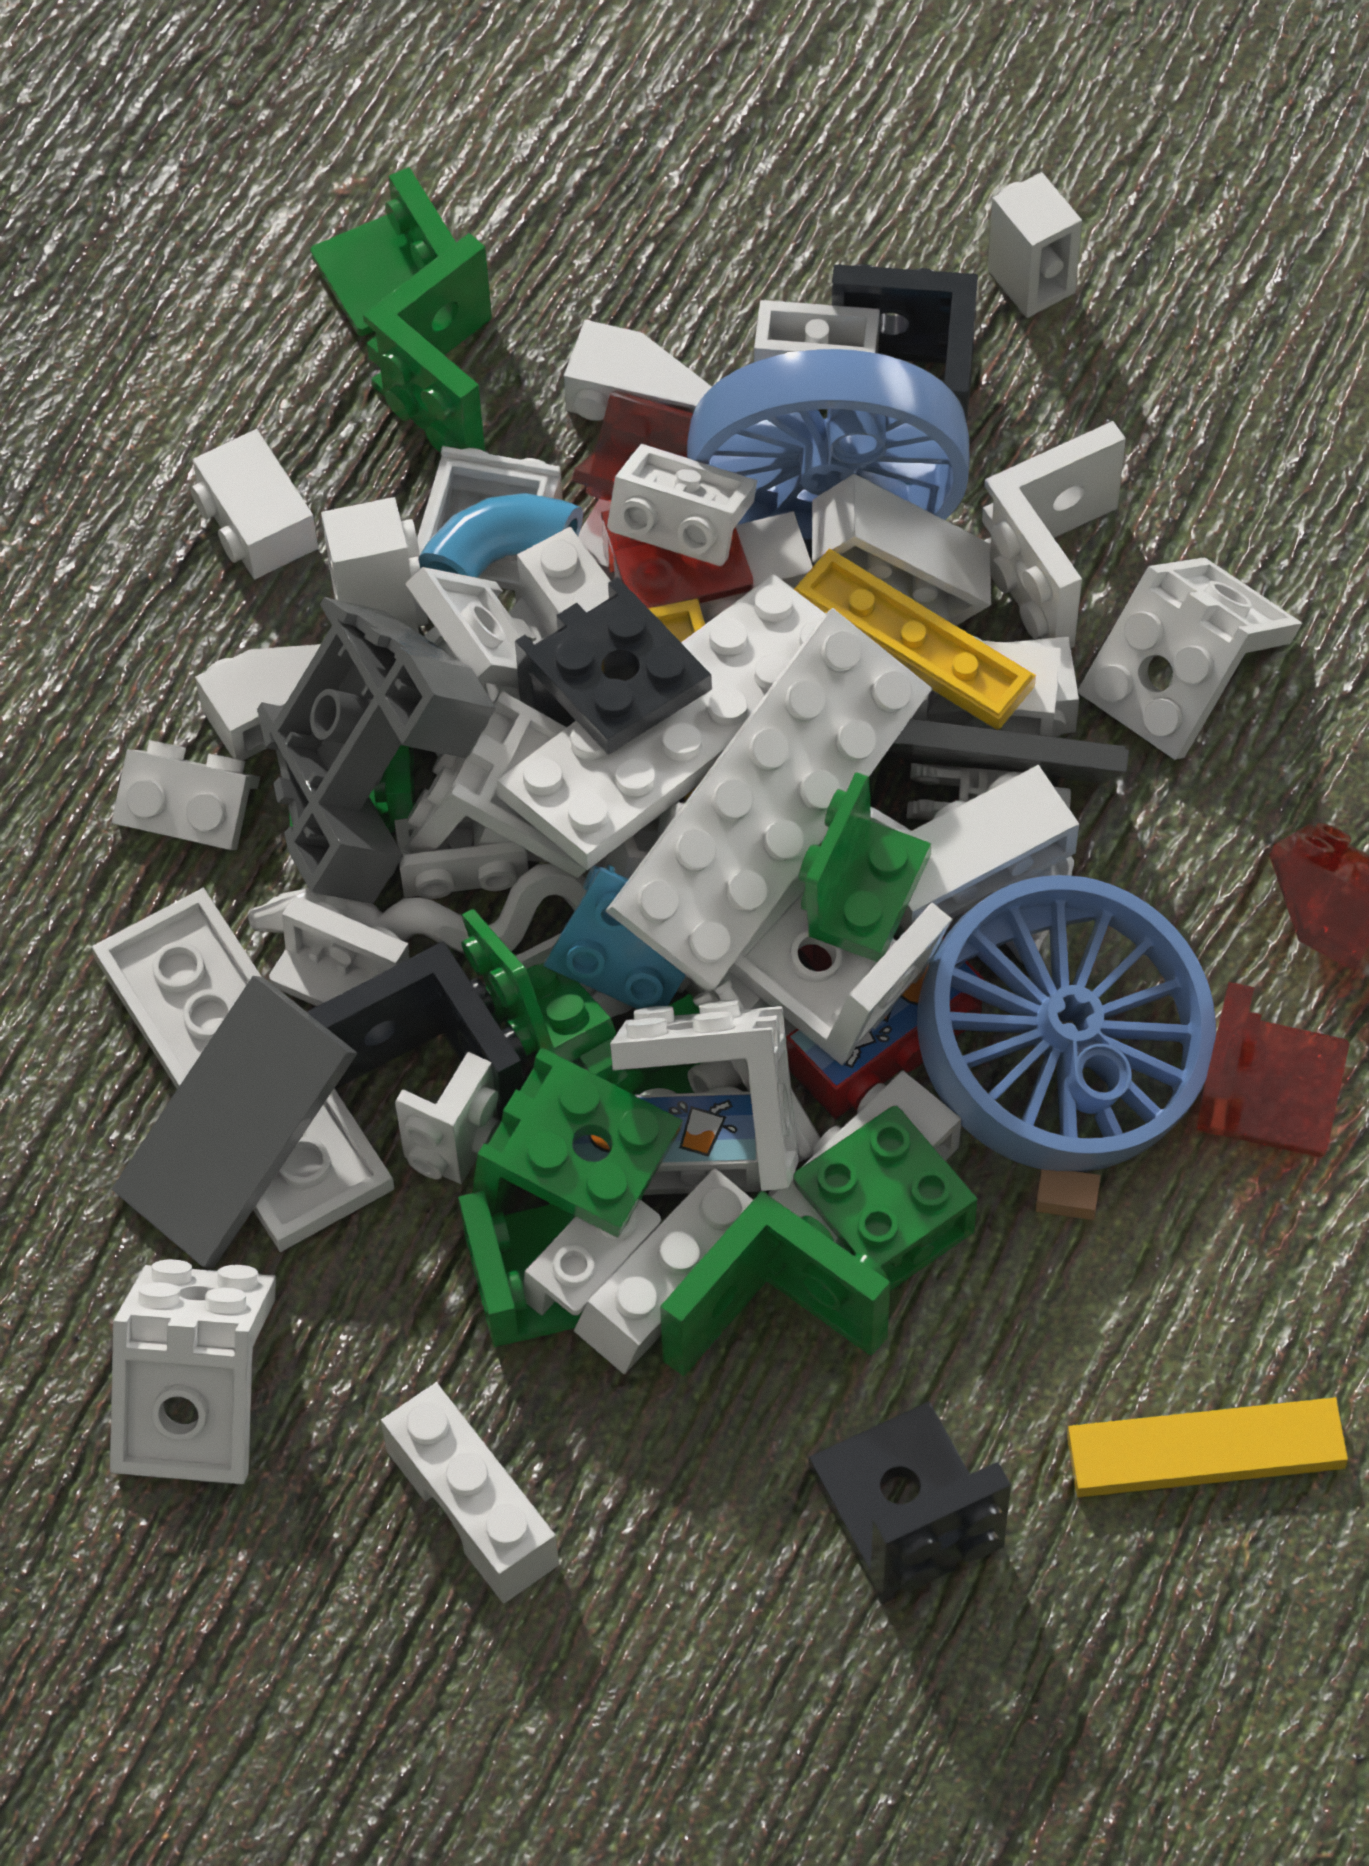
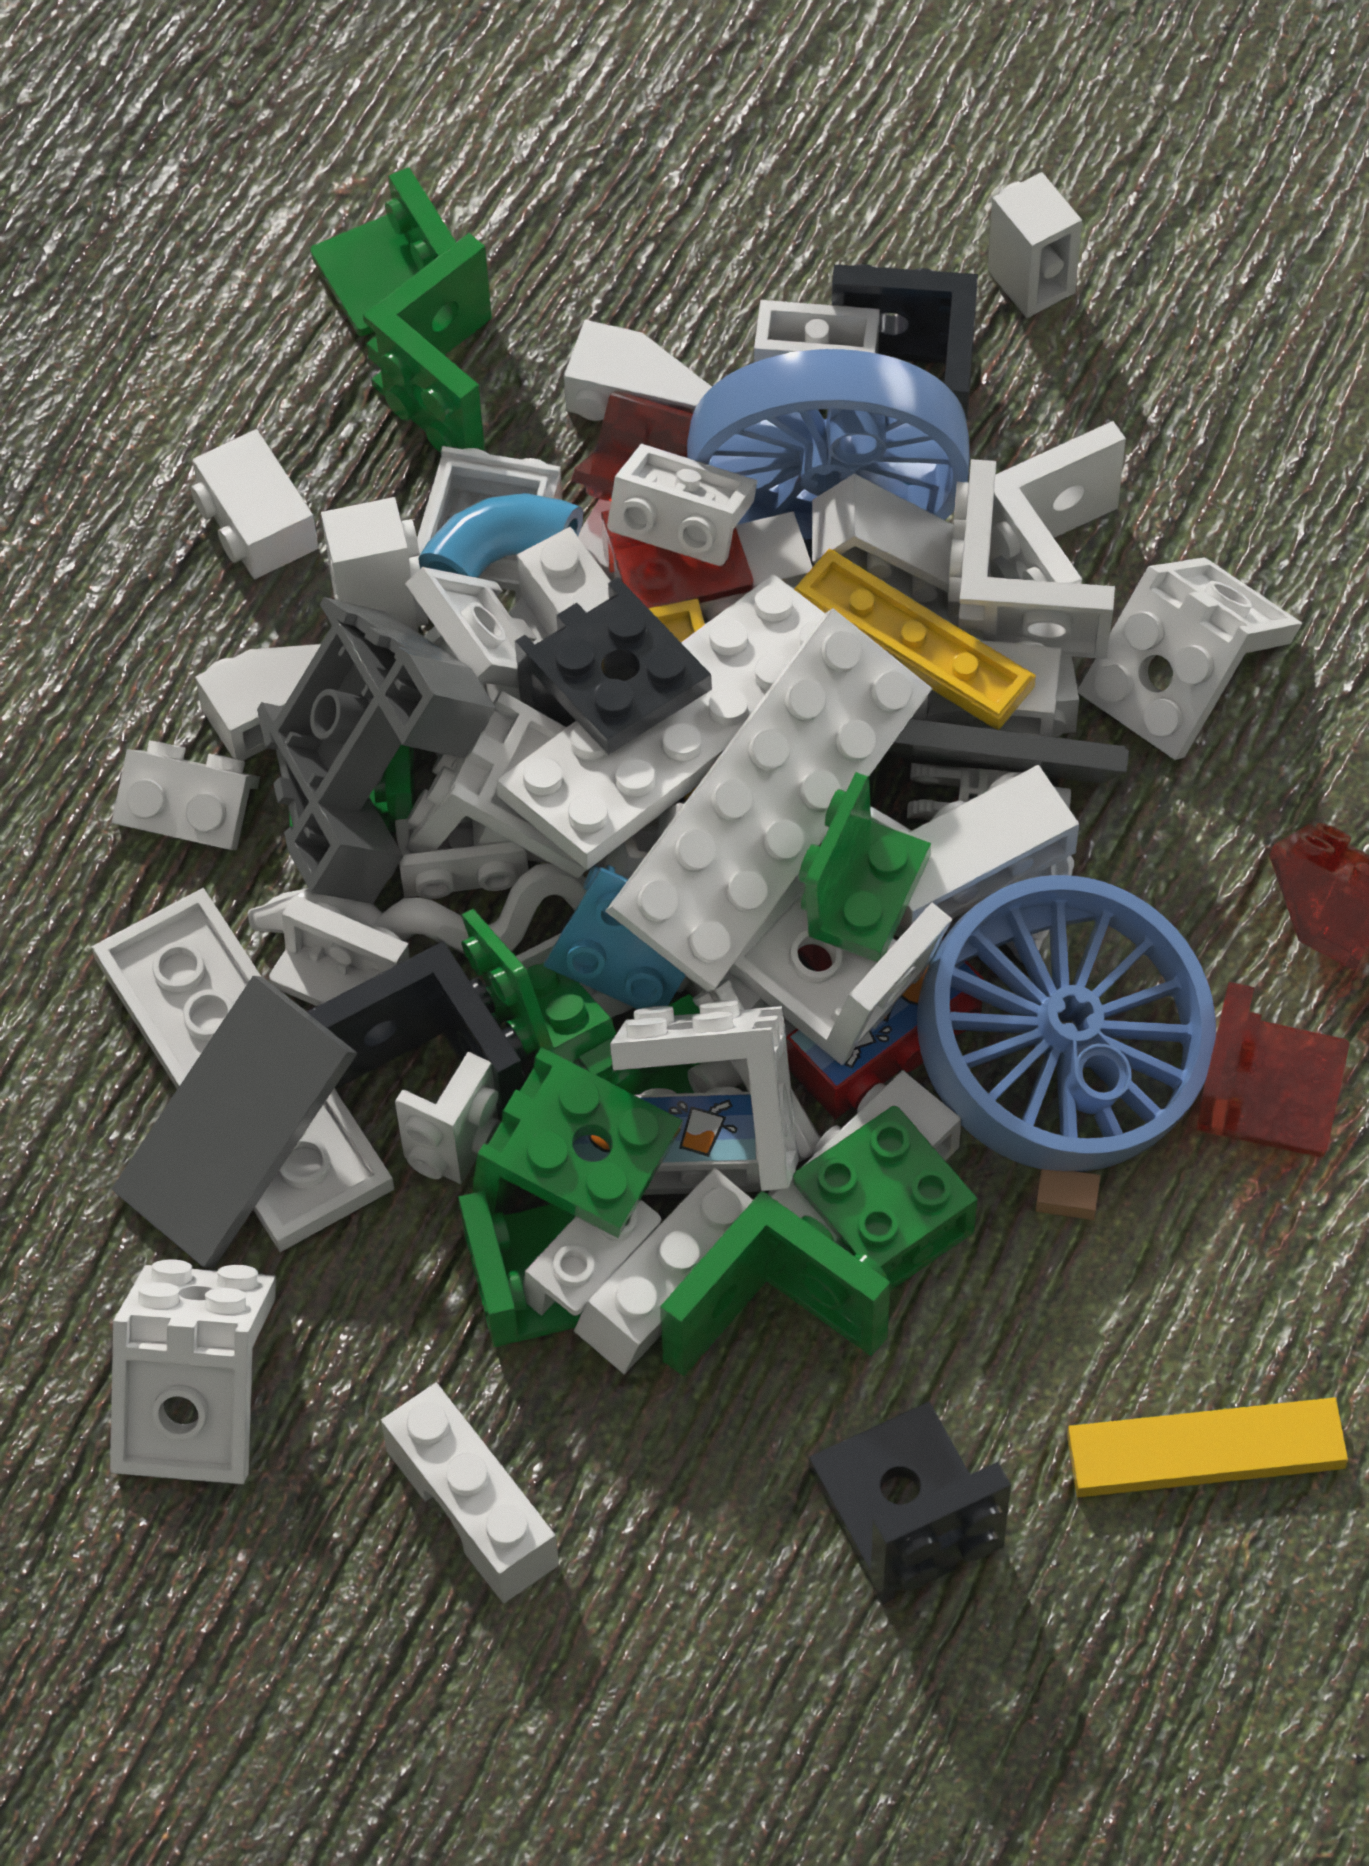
(1016, 609): none -> white bracket

